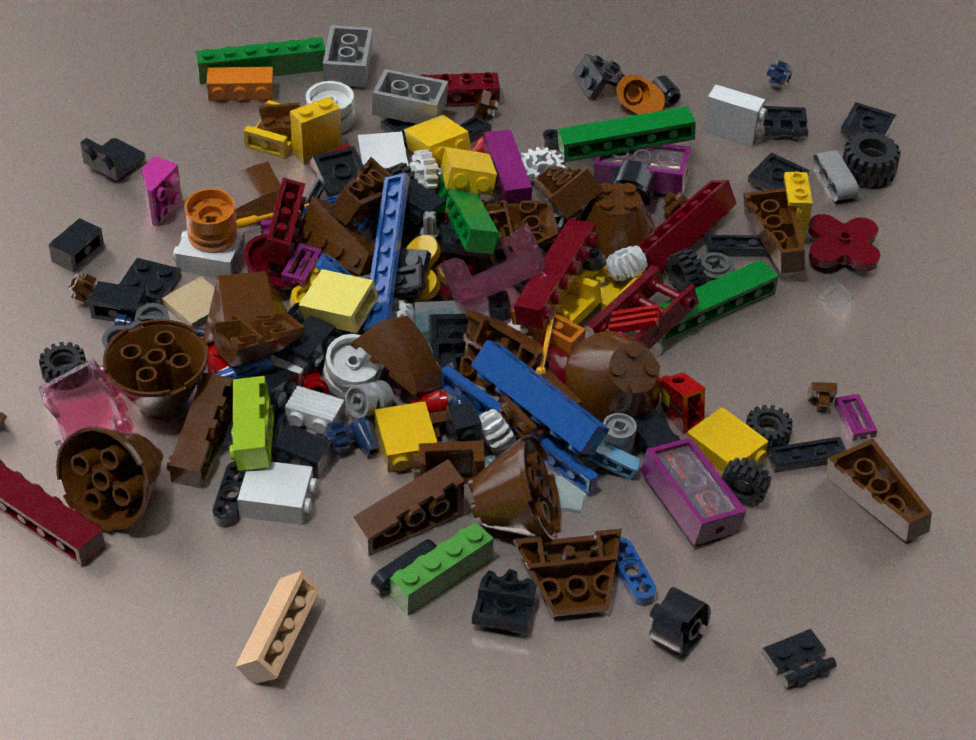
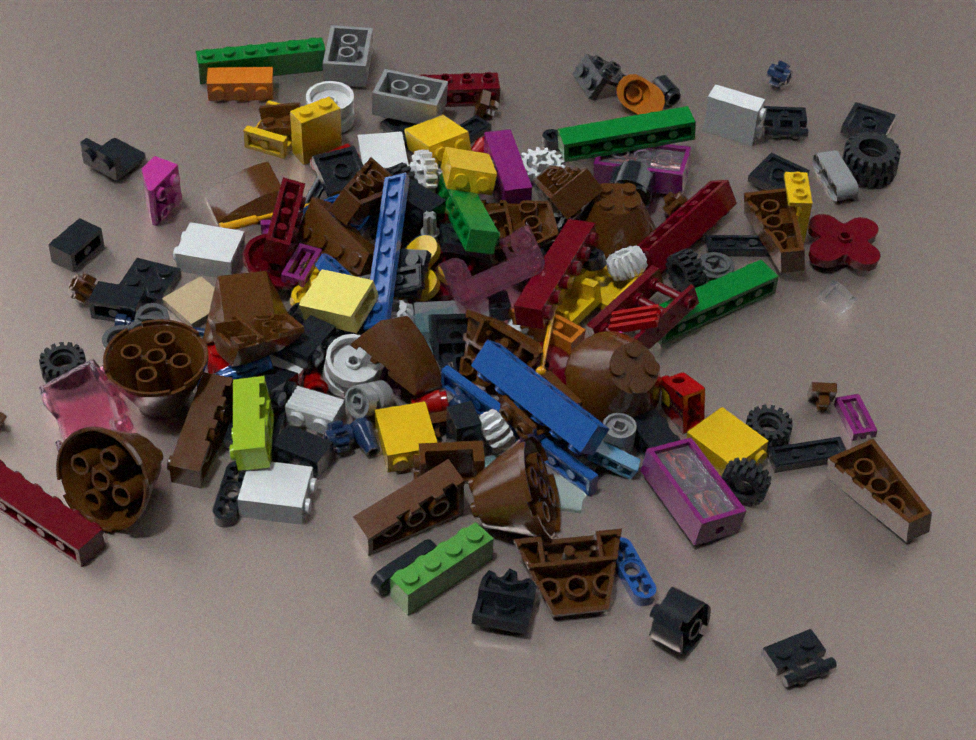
(211, 220): orange wheel -> none
(277, 628): light nougat brick -> none

